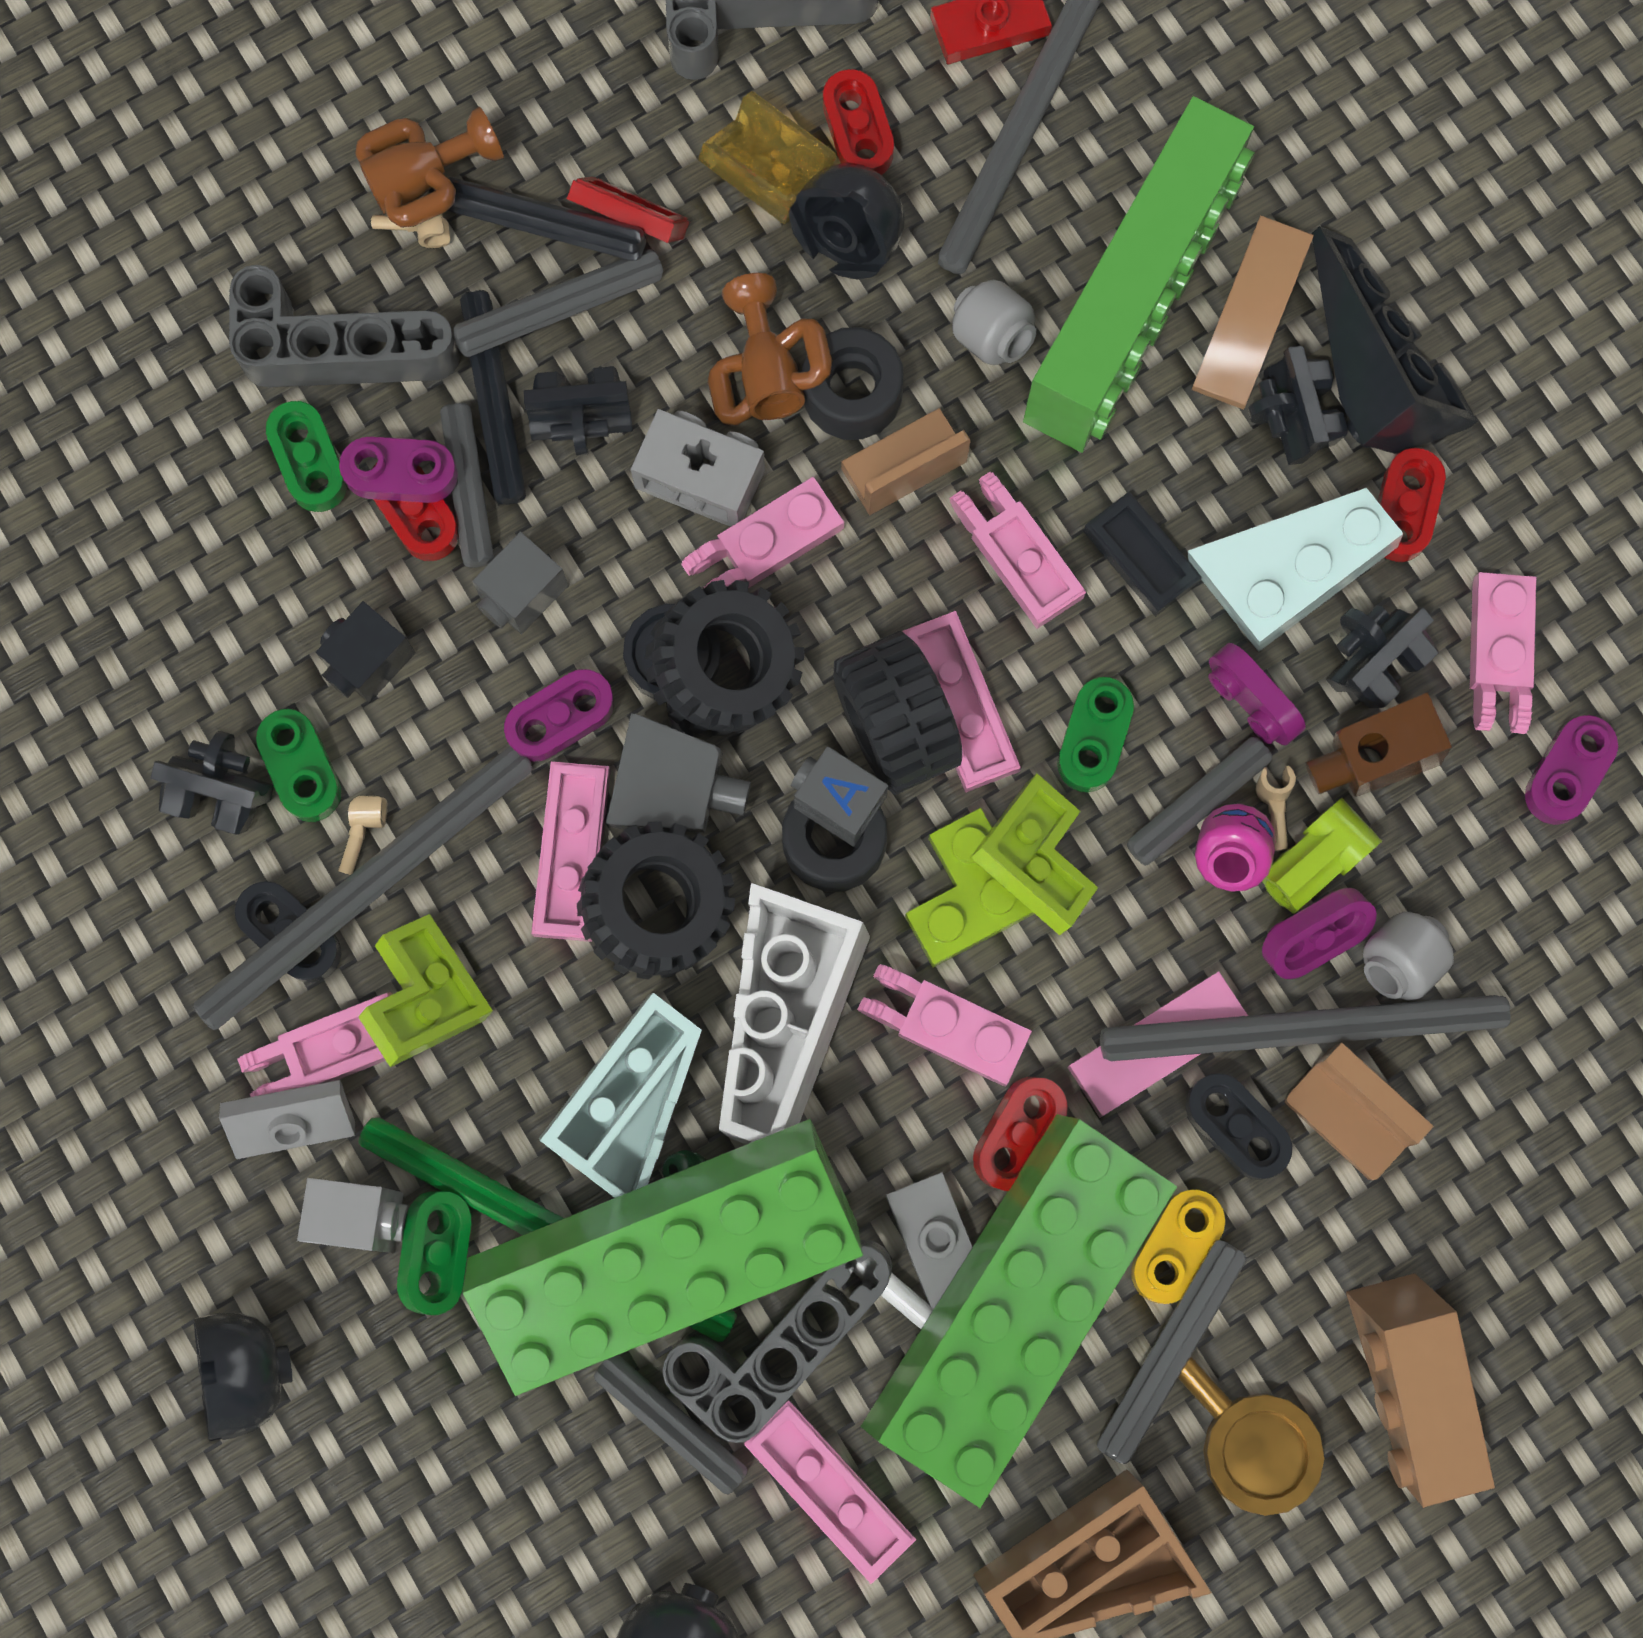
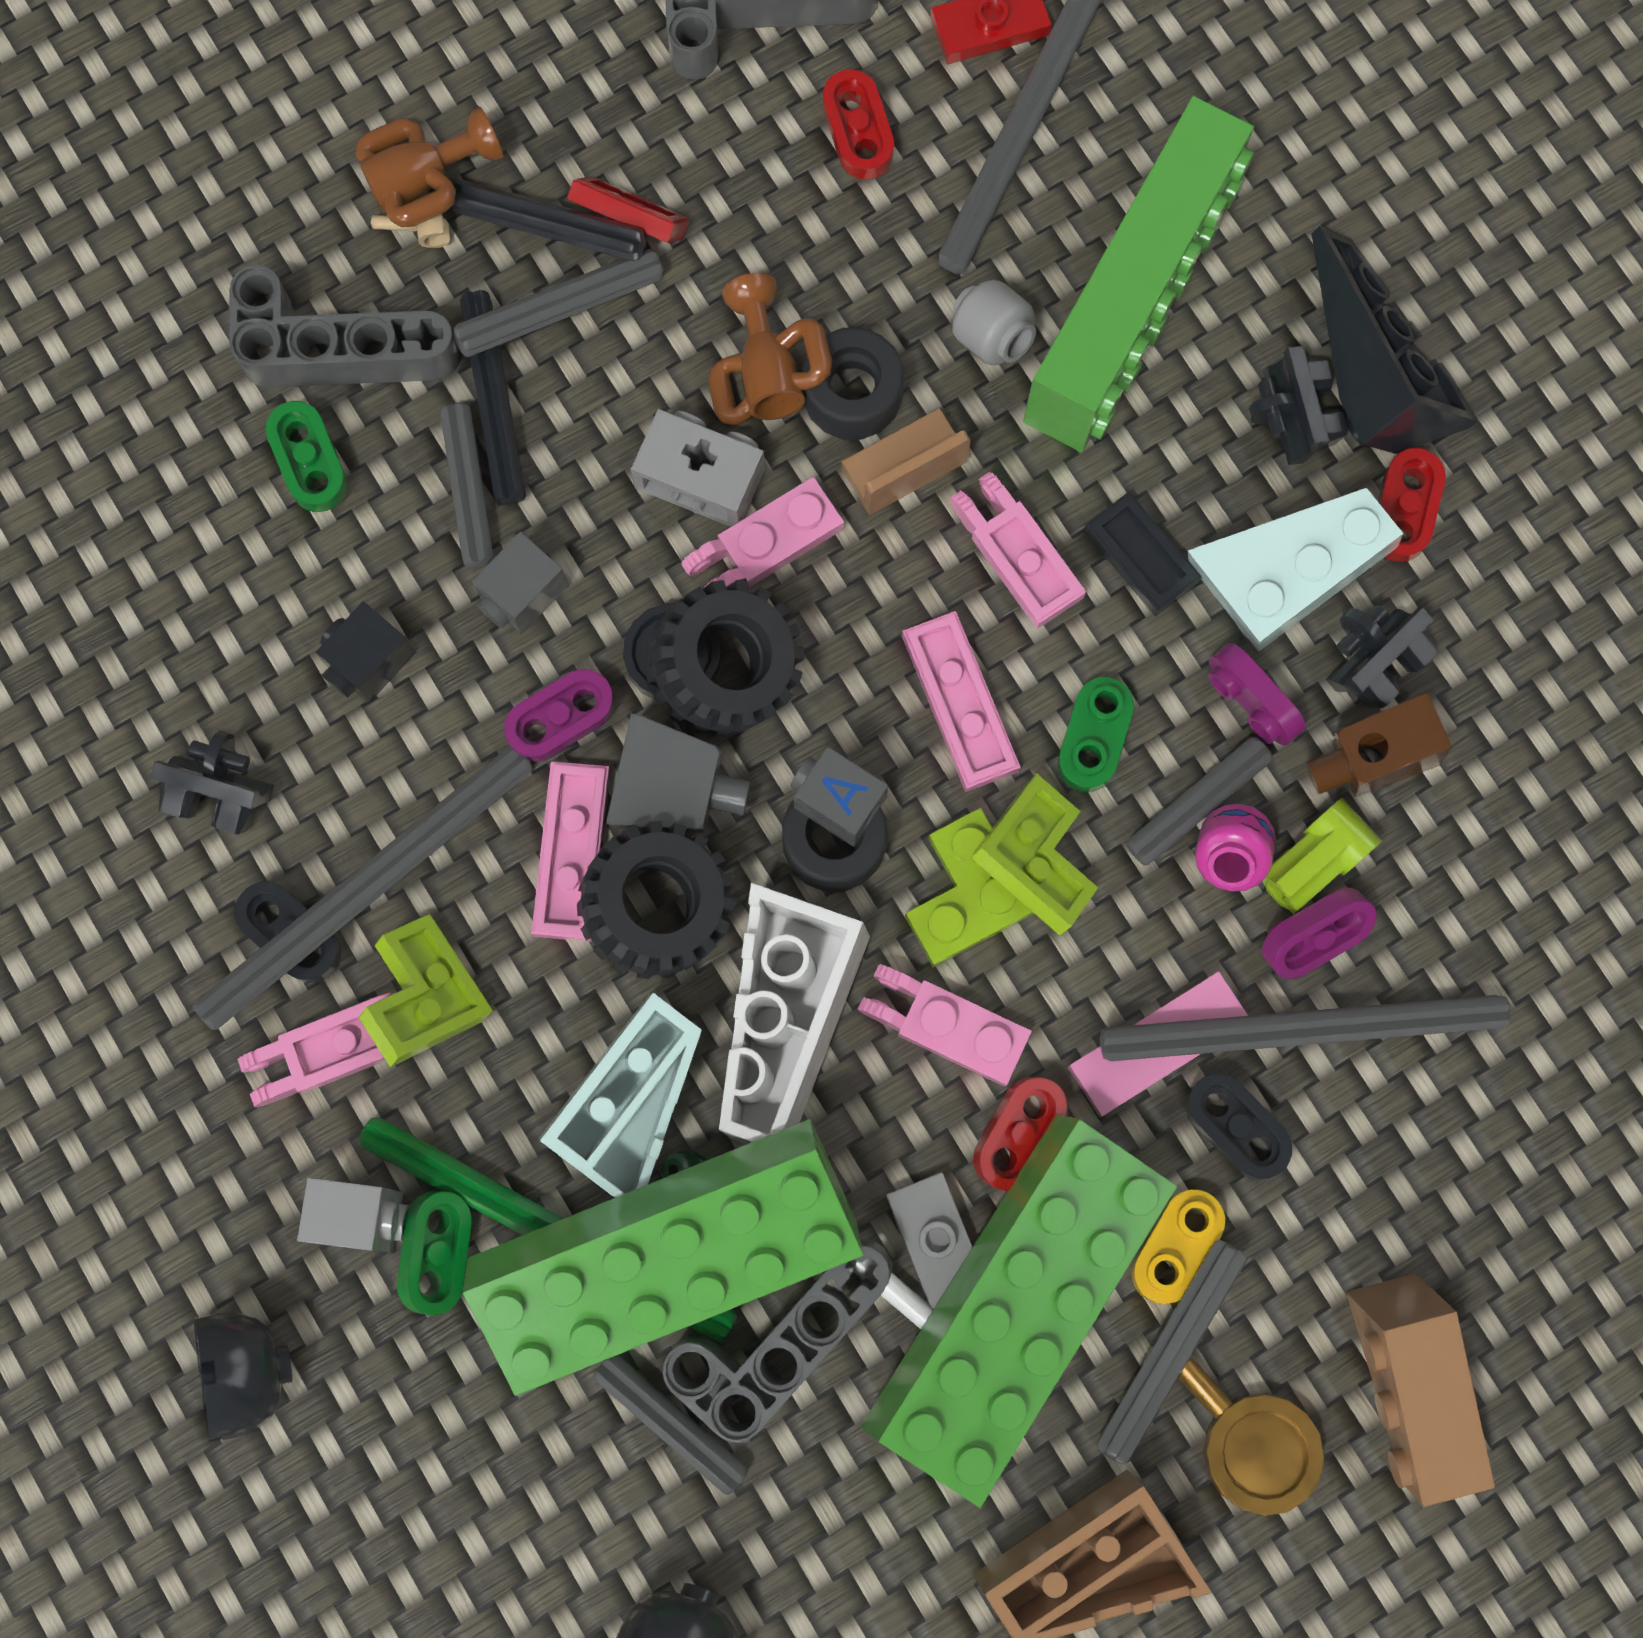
(287, 1119): light grey plate -> none
(298, 762): green plate -> none
(362, 814): tan hand -> none
(396, 468): magenta plate -> none
(411, 520): red plate -> none
(578, 410): black hips -> none
(766, 156): clear yellow bracket -> none
(830, 1492): bright pink tile -> none
(849, 218): black cylinder -> none
(898, 712): black tyre -> none
(1252, 312): medium nougat slope -> none
(1276, 803): tan hand -> none
(1356, 1111): medium nougat panel -> none
(1407, 956): light grey head -> none
(1502, 647): bright pink hinge -> none
(1572, 766): magenta plate -> none

